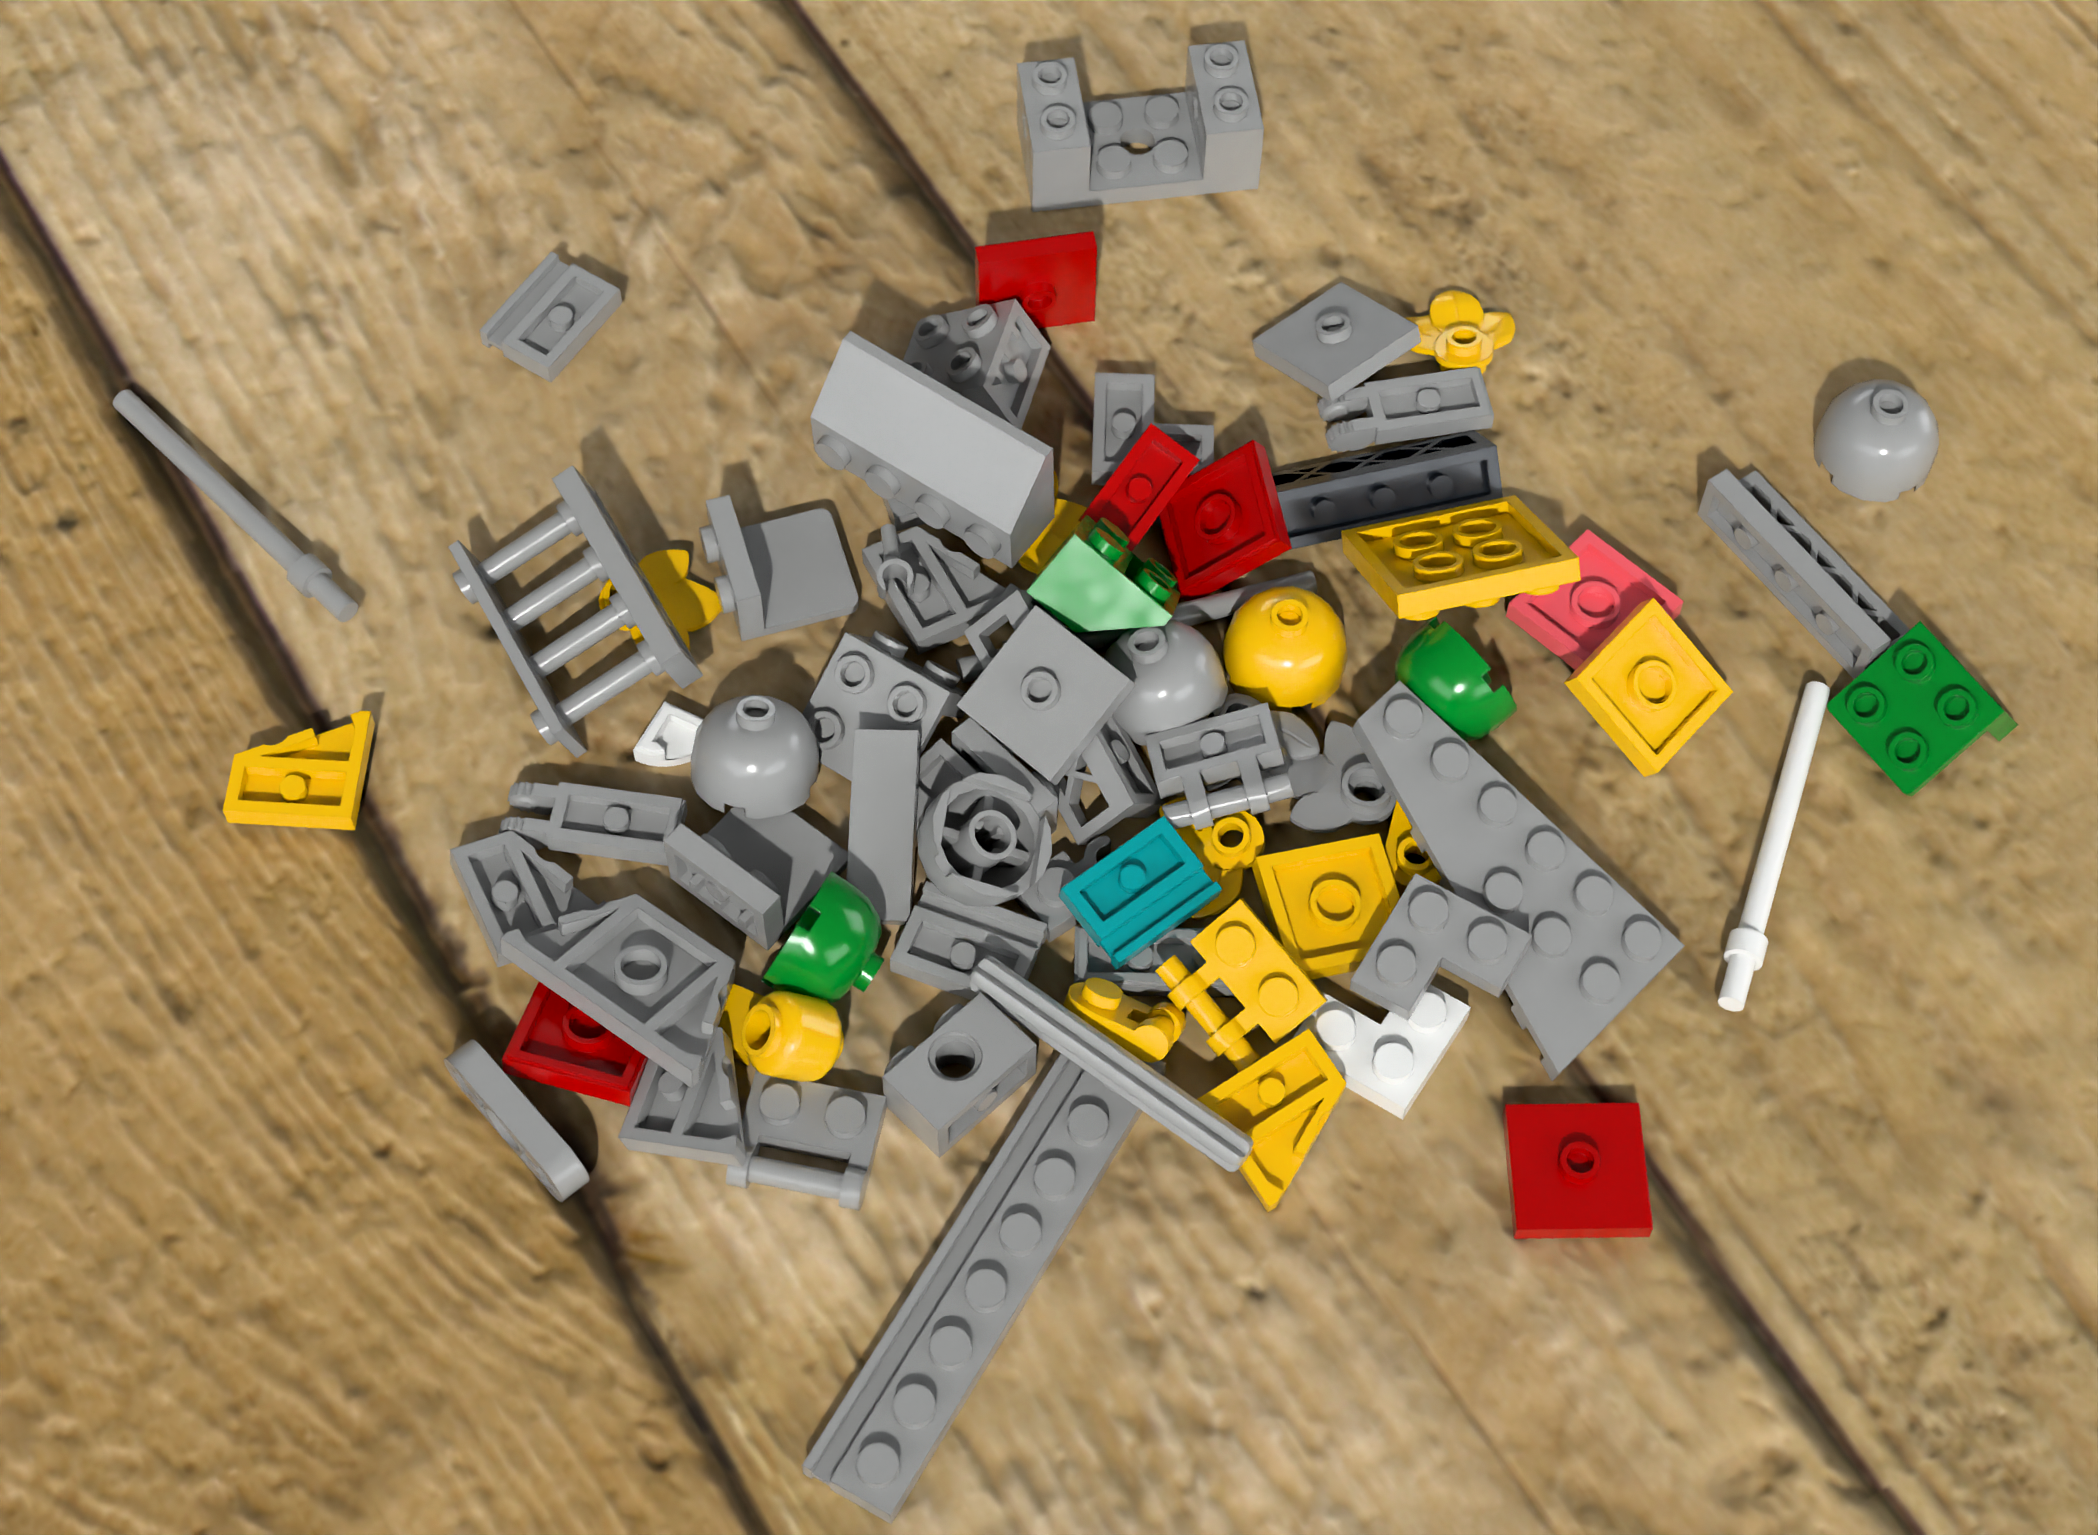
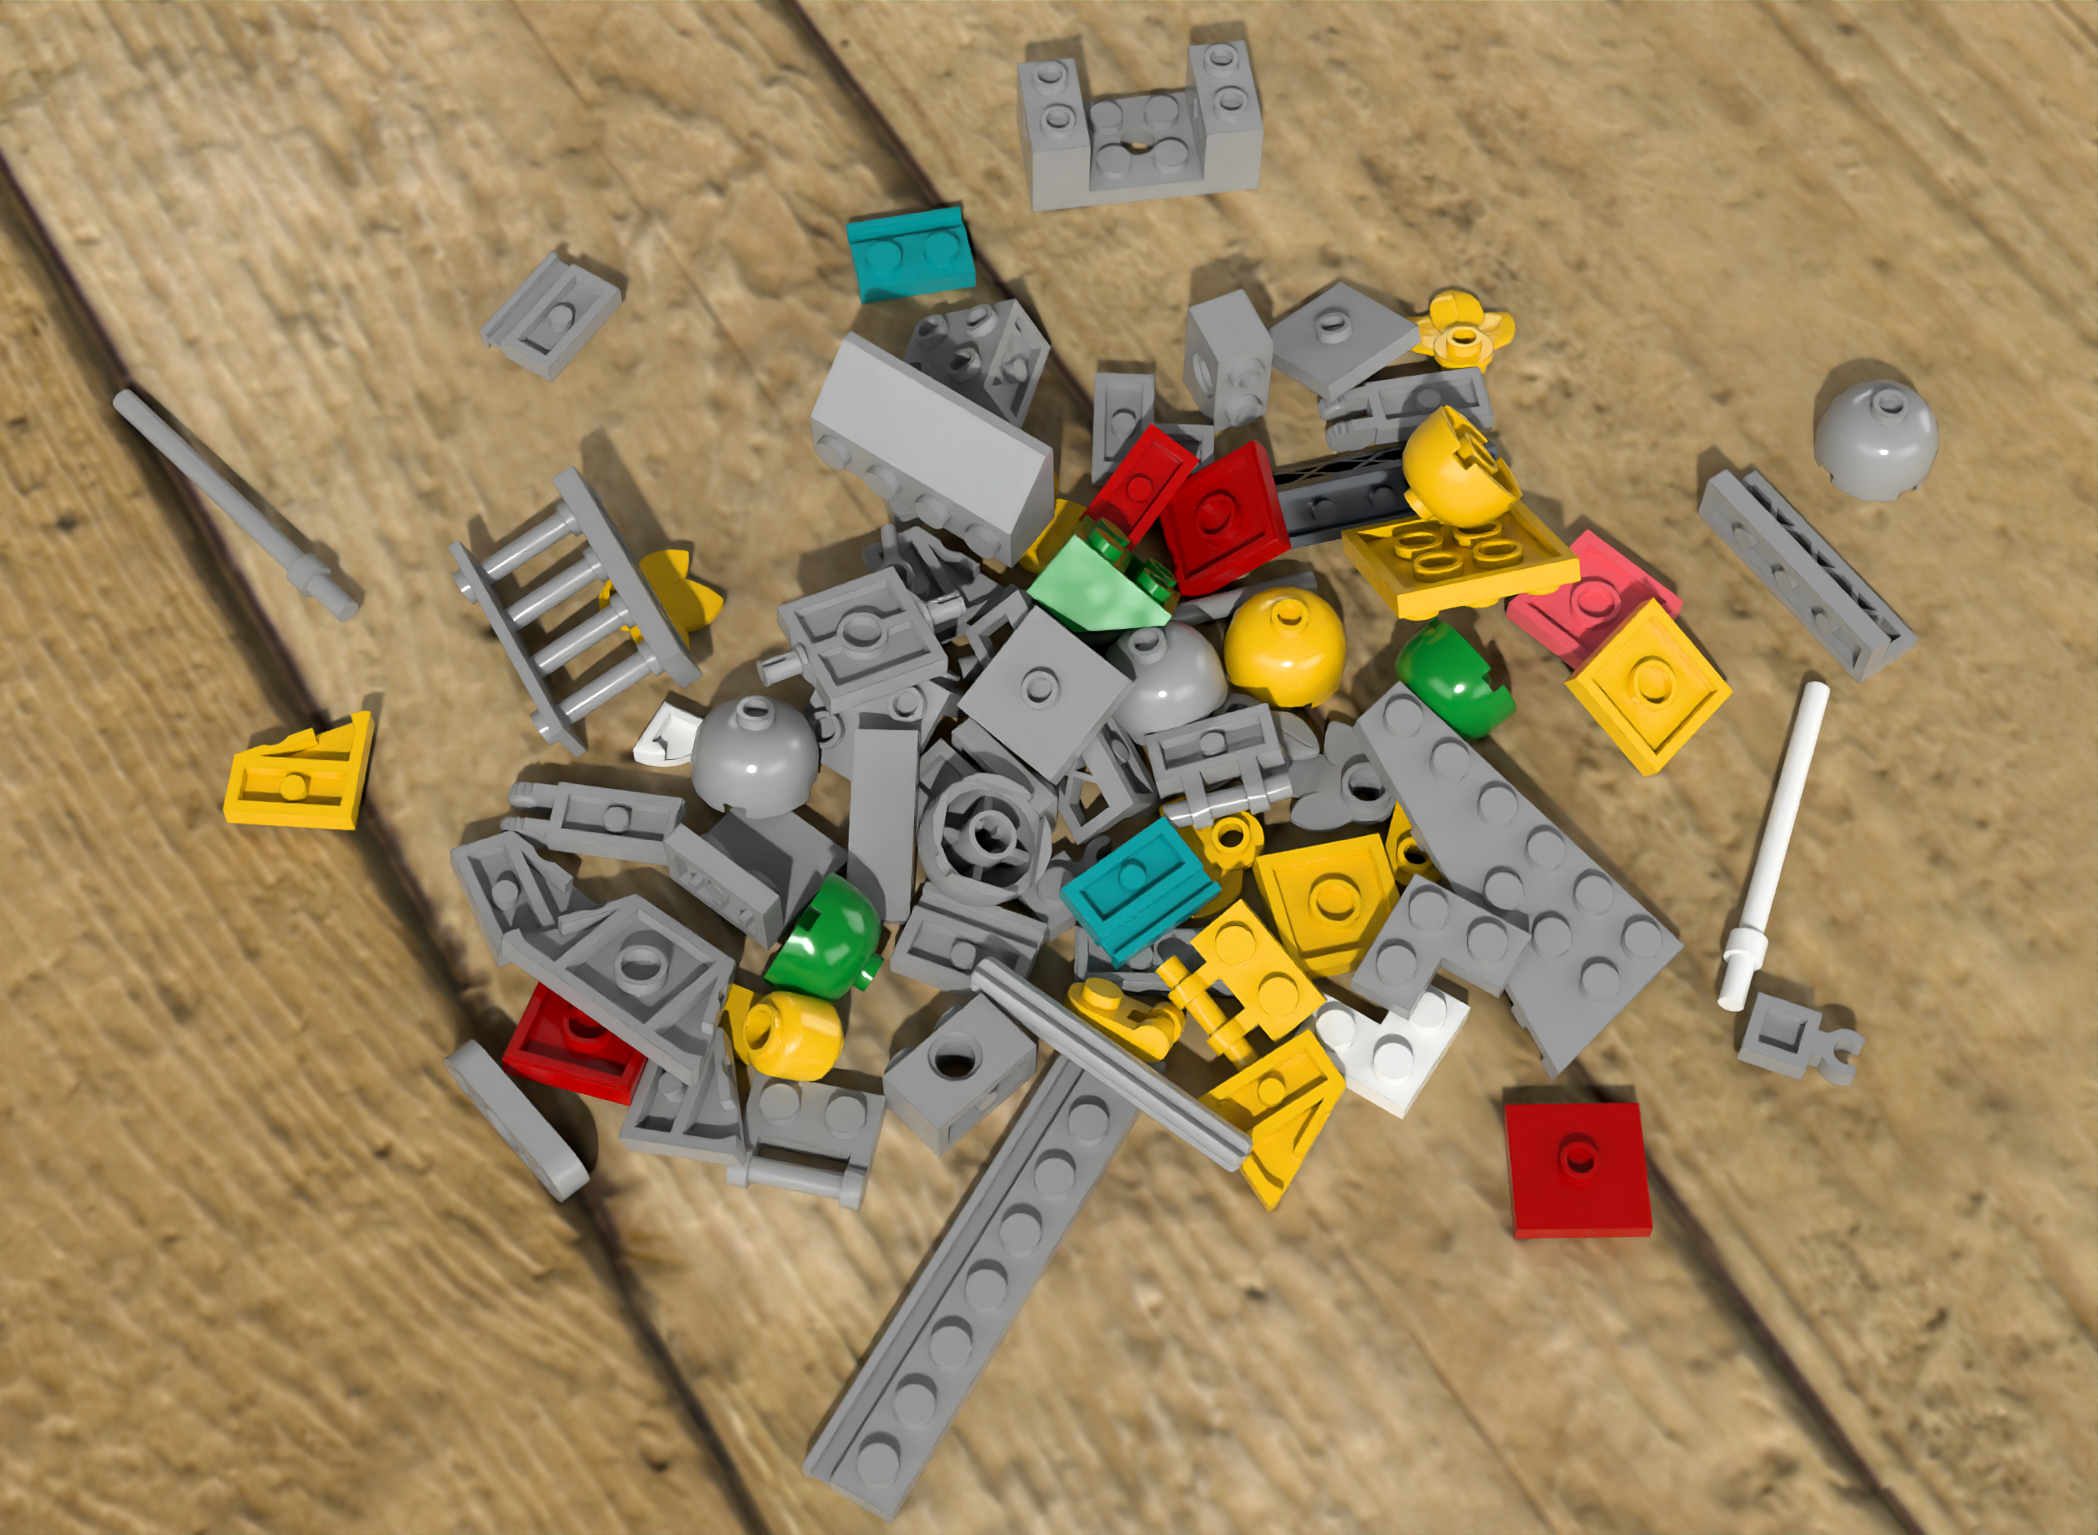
(777, 570): light grey bracket -> none
(862, 640): none -> light grey plate
(910, 255): none -> teal plate
(1046, 275): red plate -> none
(1228, 360): none -> light grey brick
(1455, 473): none -> yellow cylinder
(1787, 1040): none -> light grey plate
(1917, 710): green bracket -> none

